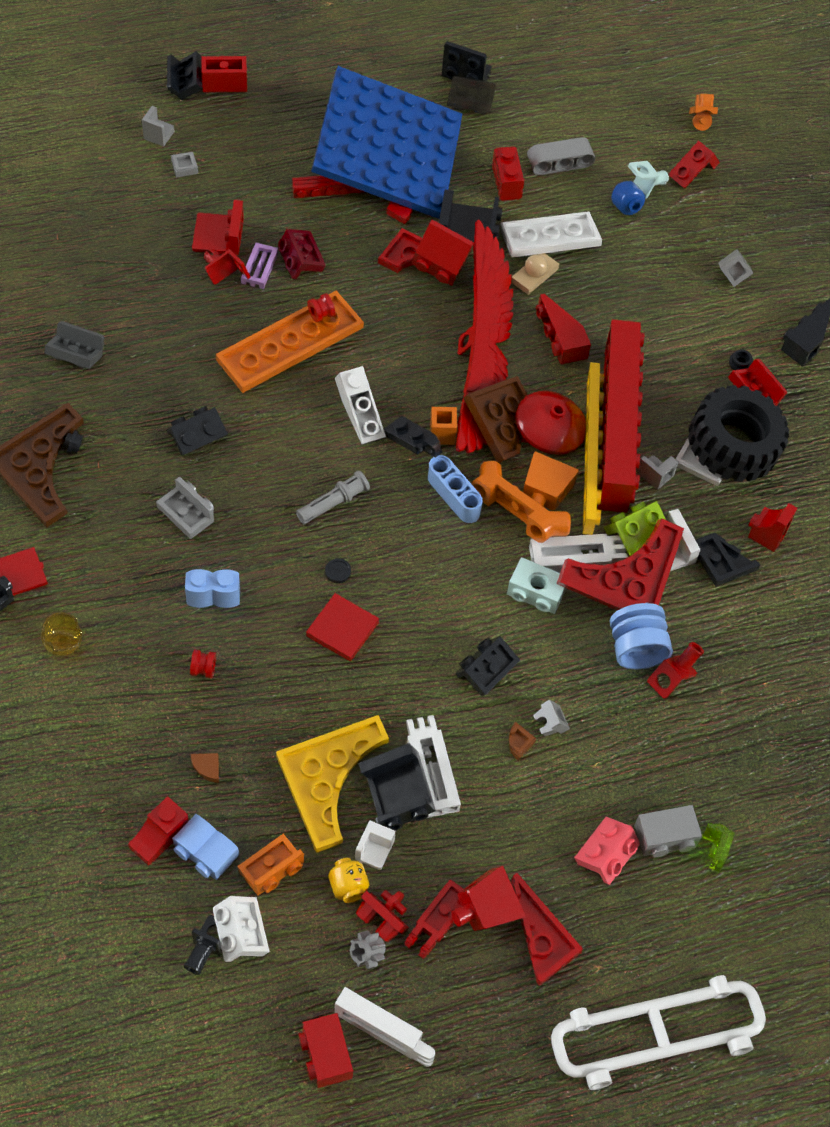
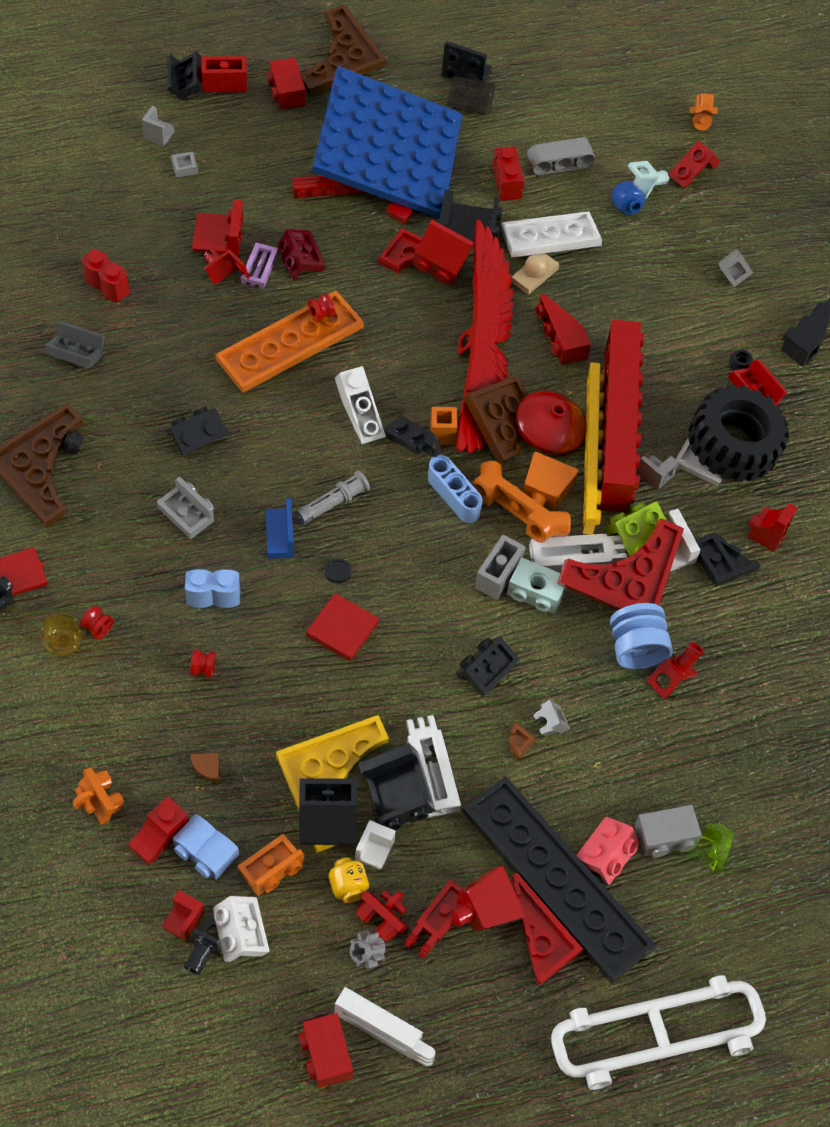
(93, 797): none -> orange hips
(96, 622): none -> red wheel
(105, 275): none -> red brick
(184, 916): none -> red panel
(280, 532): none -> blue panel
(286, 83): none -> red brick
(327, 811): none -> black slope
(349, 49): none -> reddish brown plate
(499, 567): none -> light grey brick
(559, 879): none -> black plate

